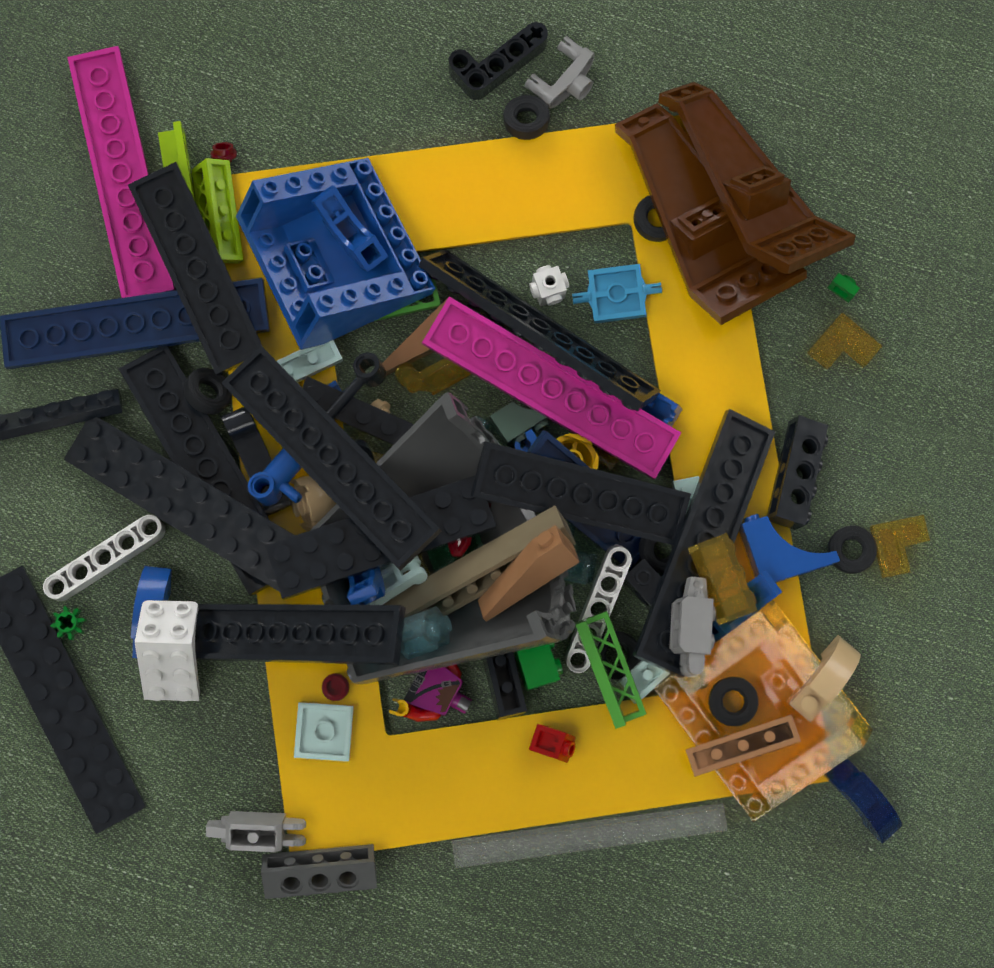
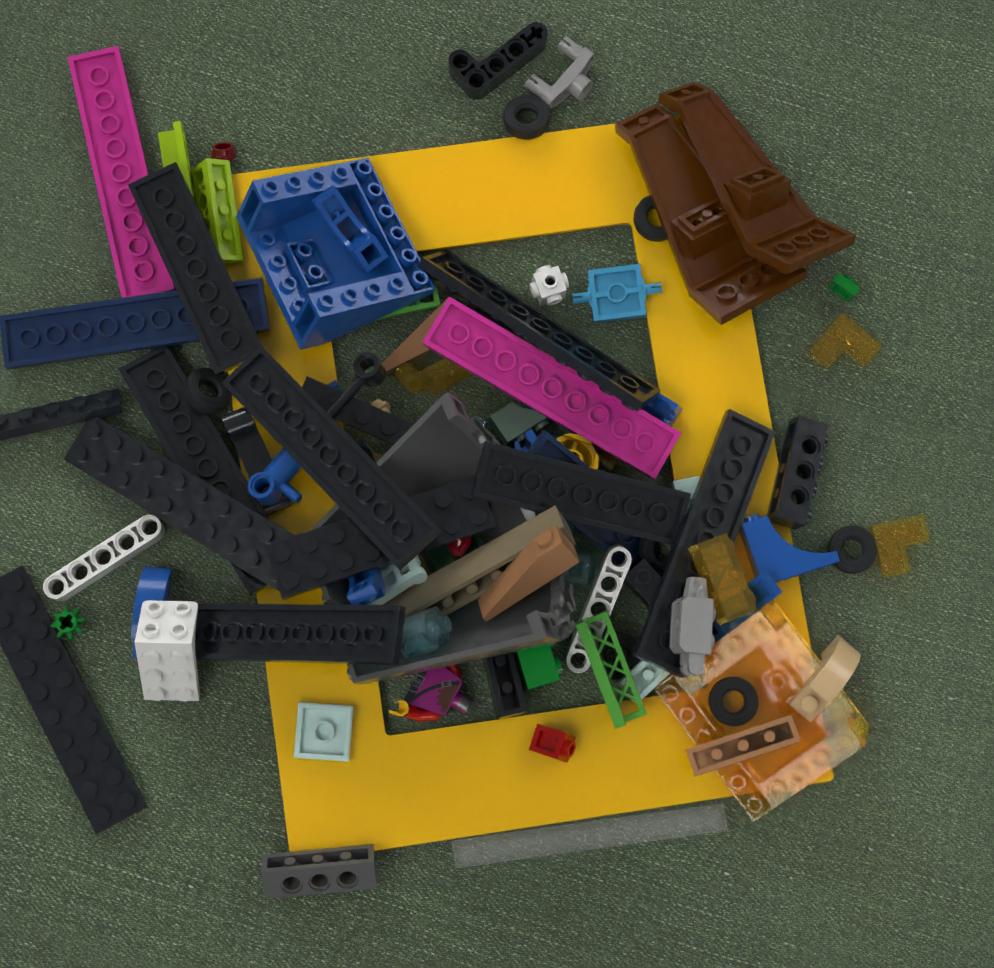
(256, 831): light grey hinge -> none
(311, 360): light aqua plate -> none
(314, 502): tan cylinder -> none
(335, 687): dark red plate -> none
(866, 799): clear blue arch -> none

